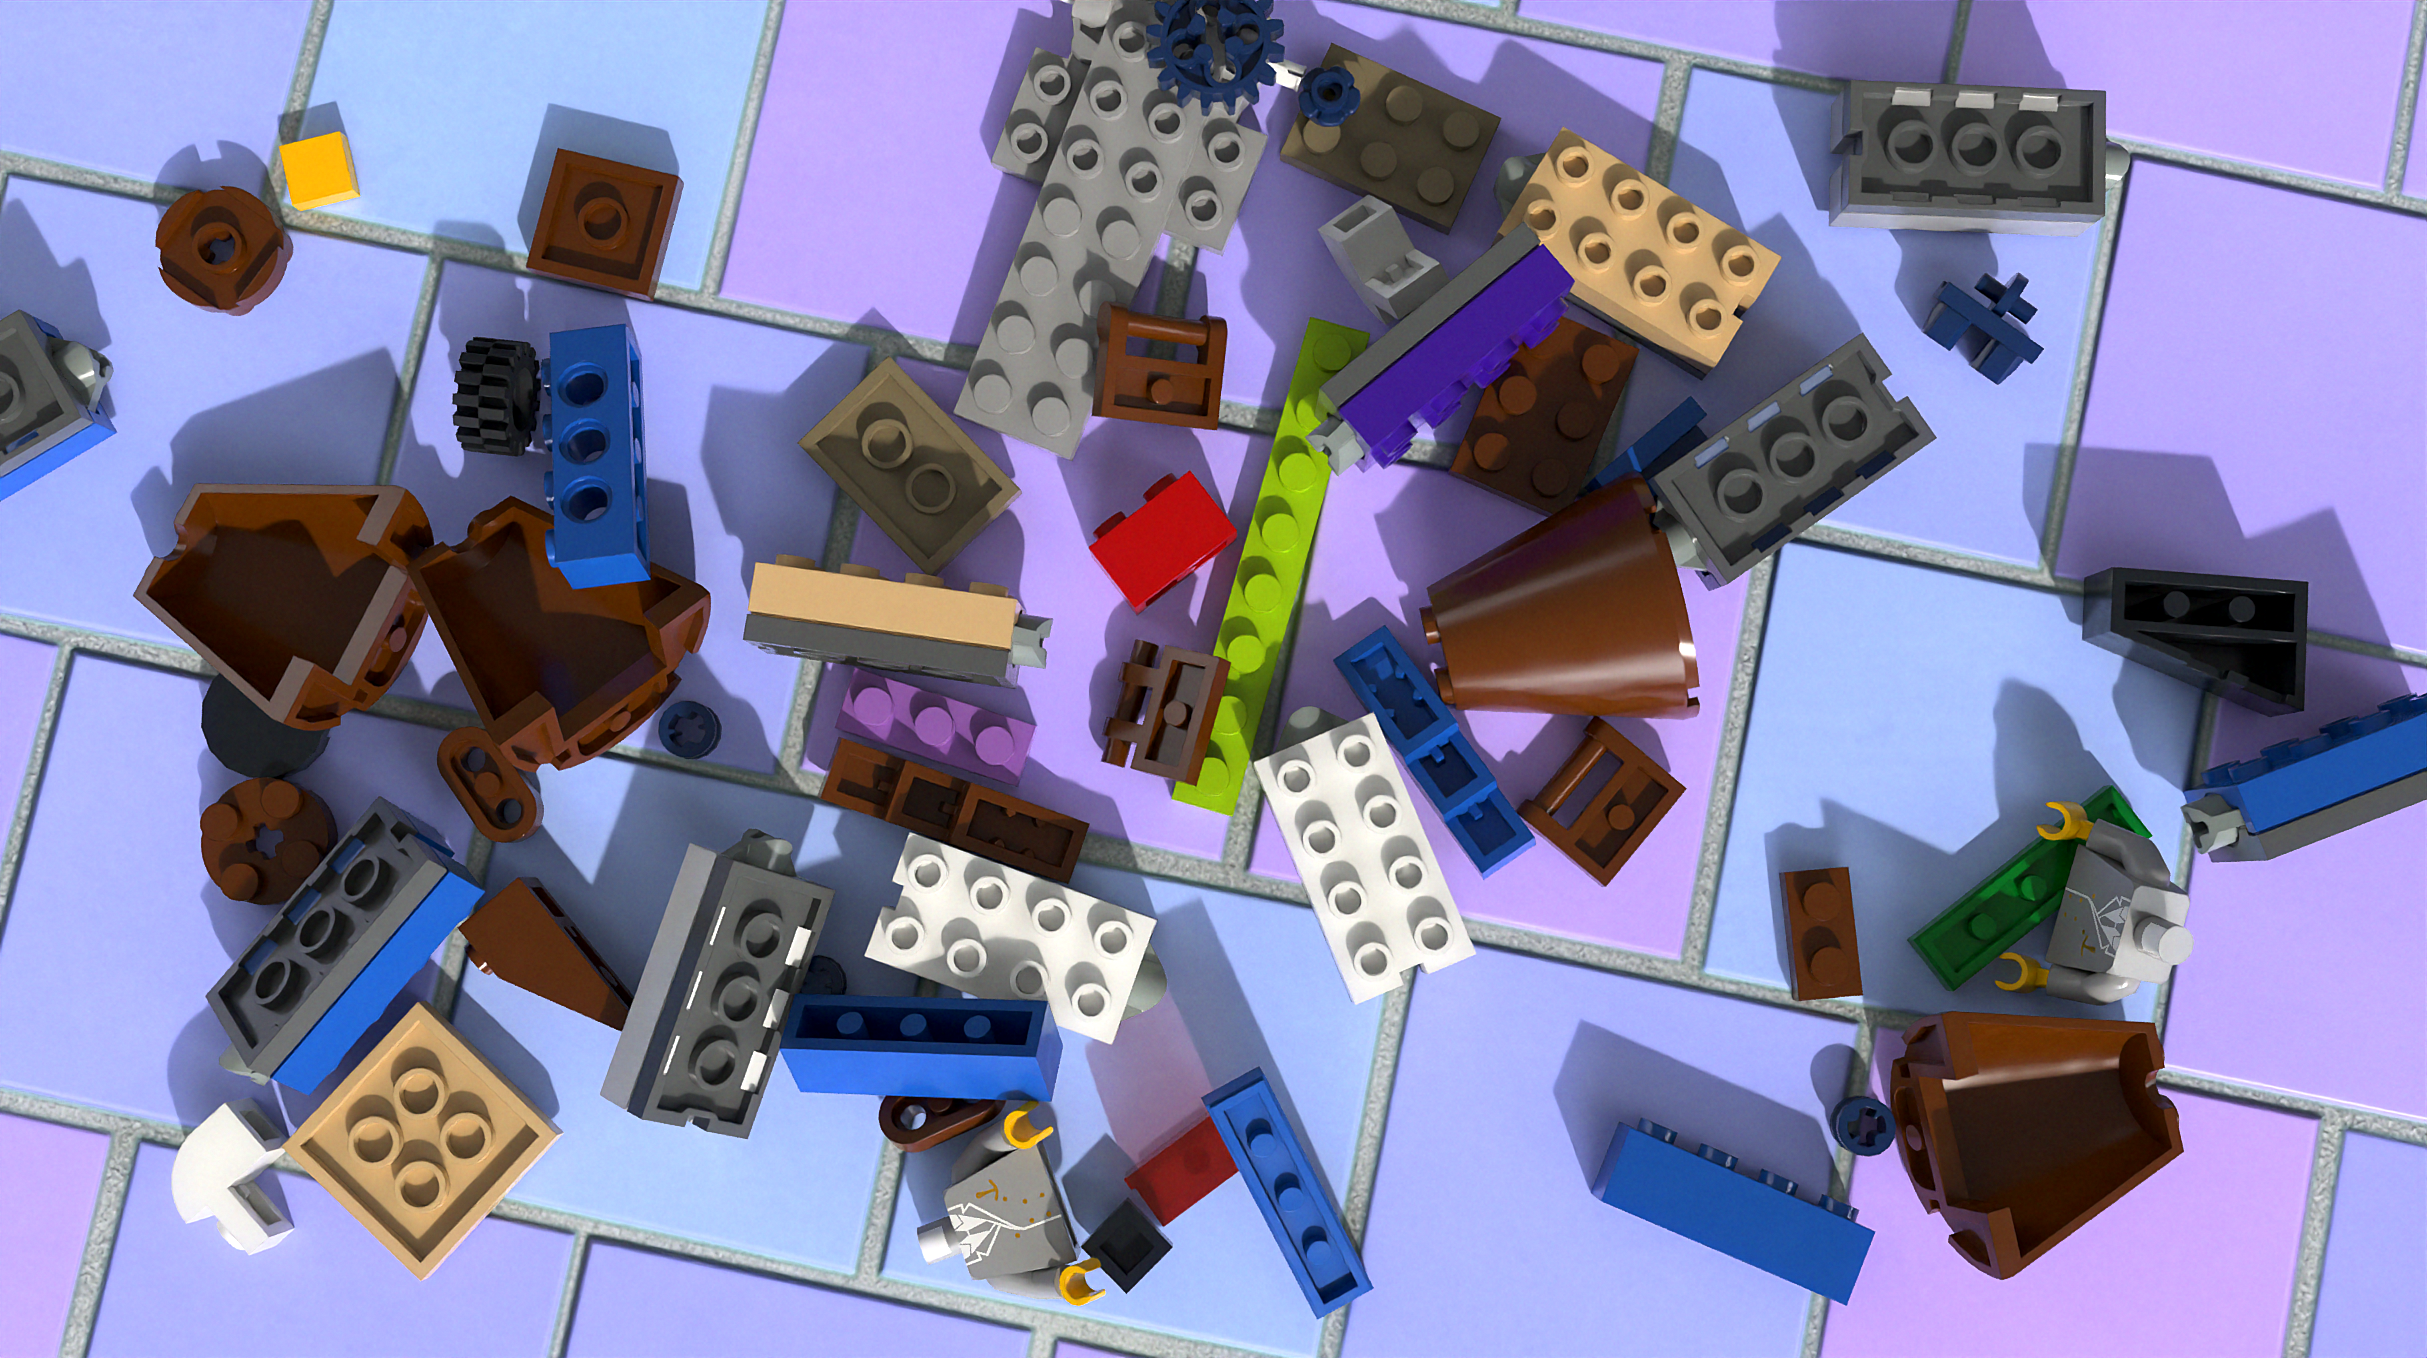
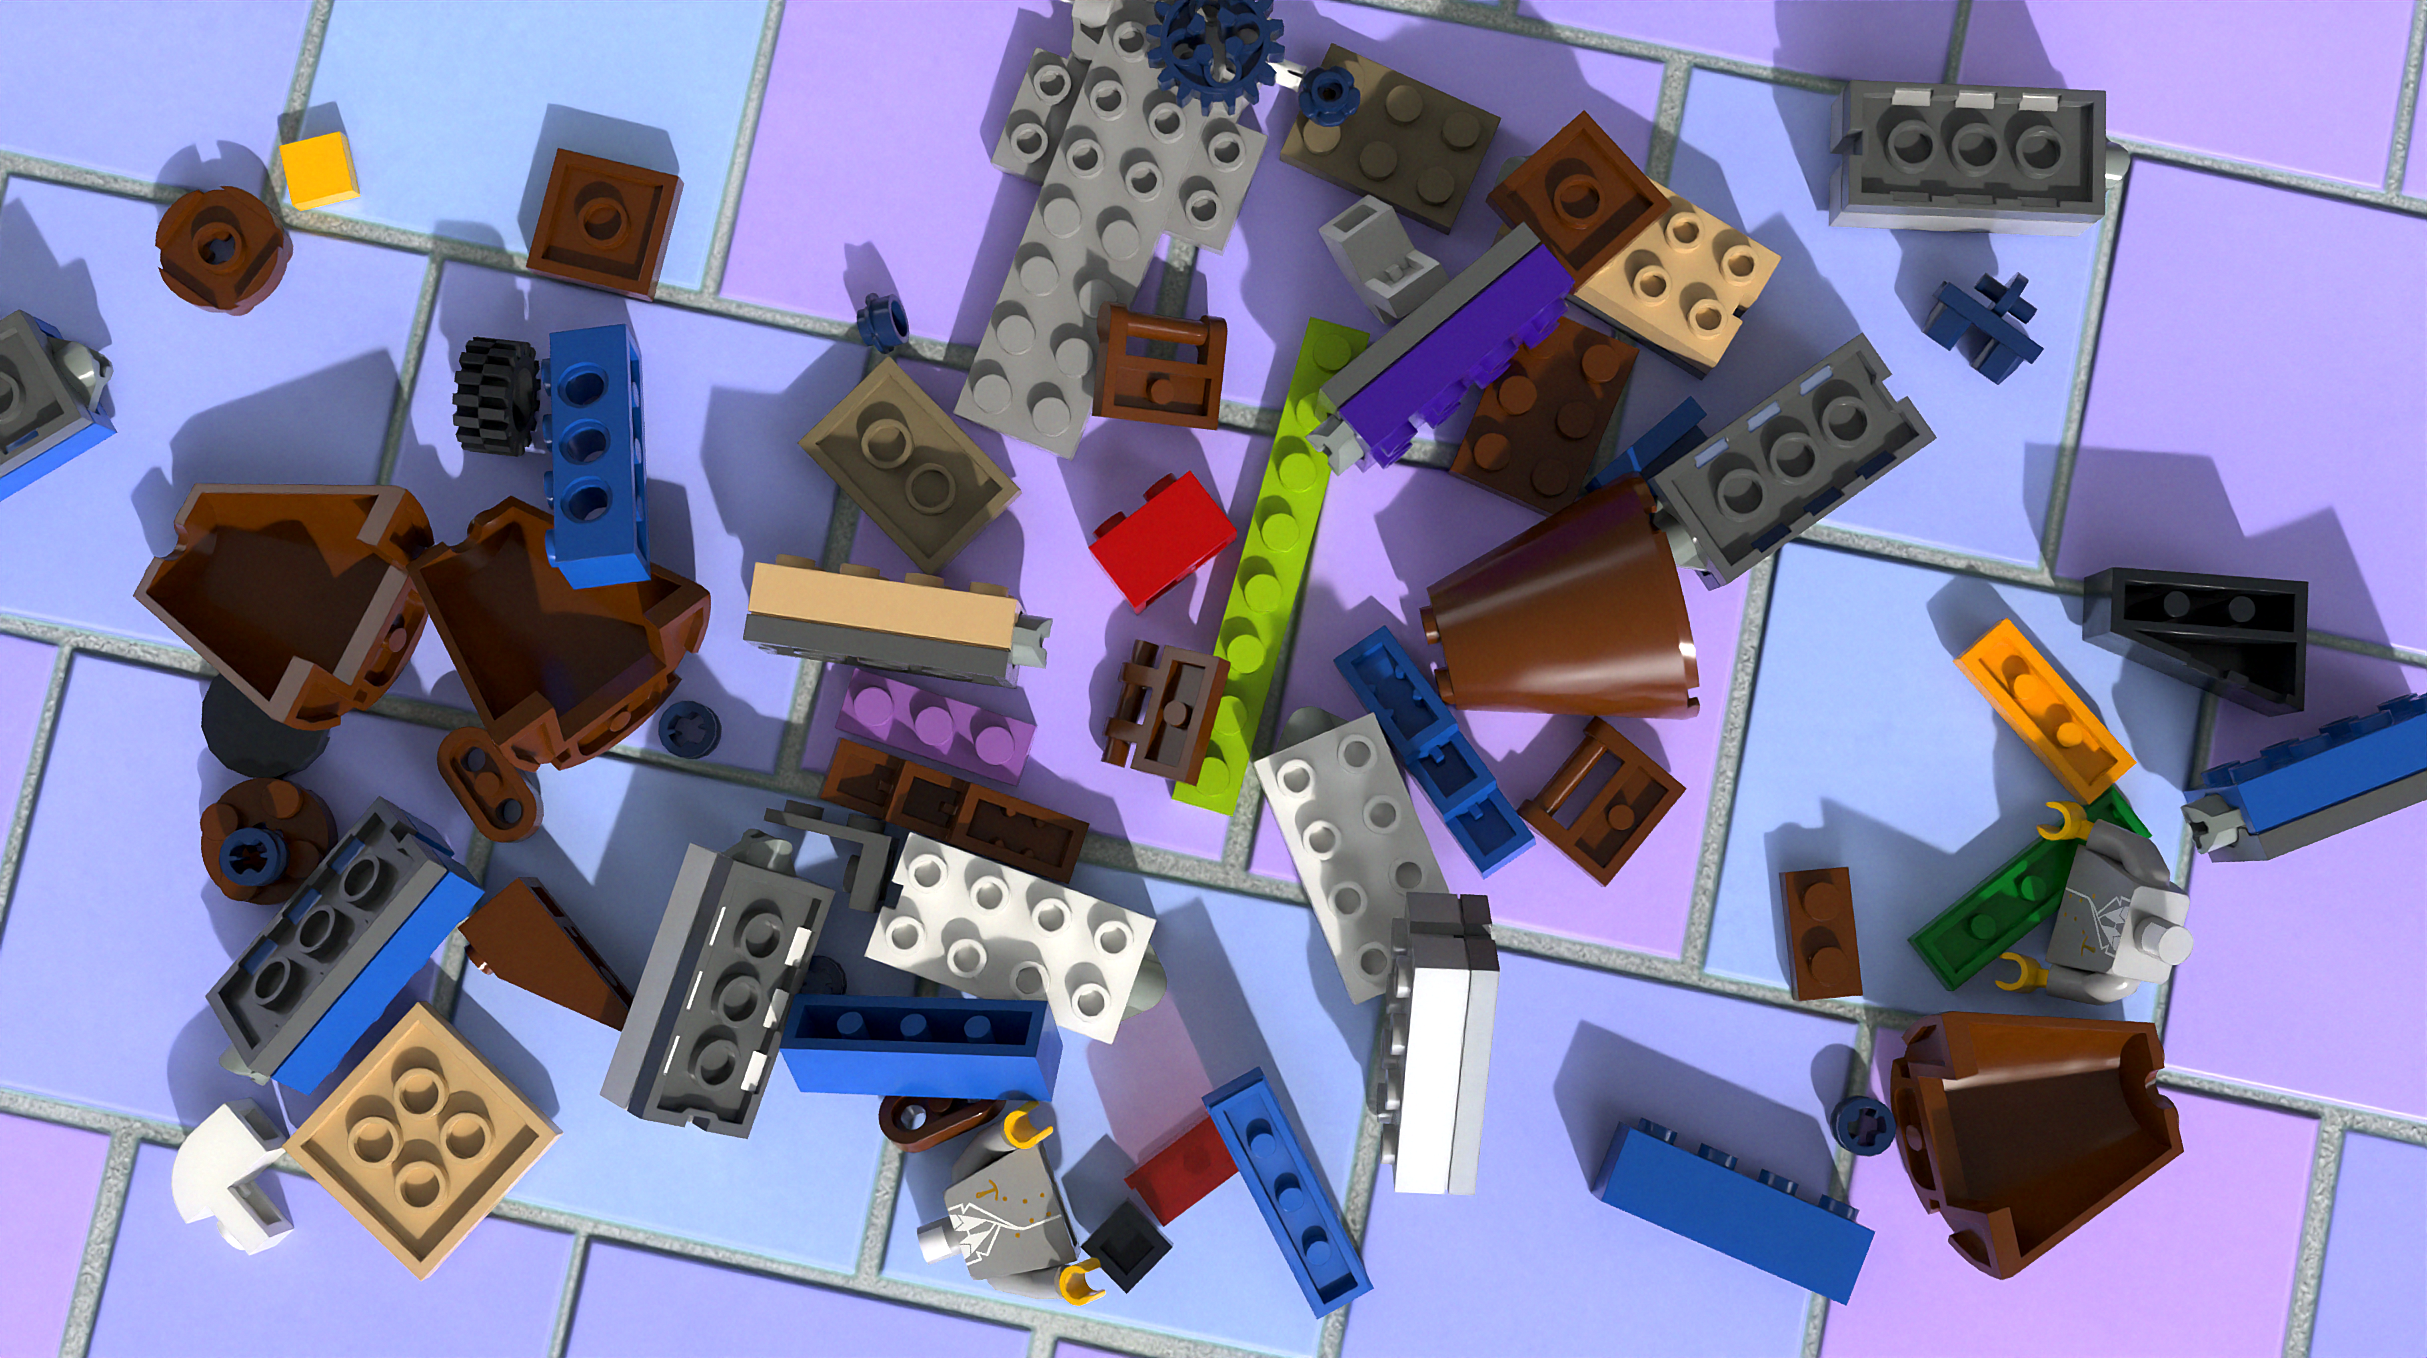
(232, 857): none -> dark blue bush
(865, 875): none -> dark grey bracket
(883, 322): none -> dark blue plate
(1438, 1042): none -> piece
(1580, 199): none -> reddish brown plate
(2044, 712): none -> light orange plate

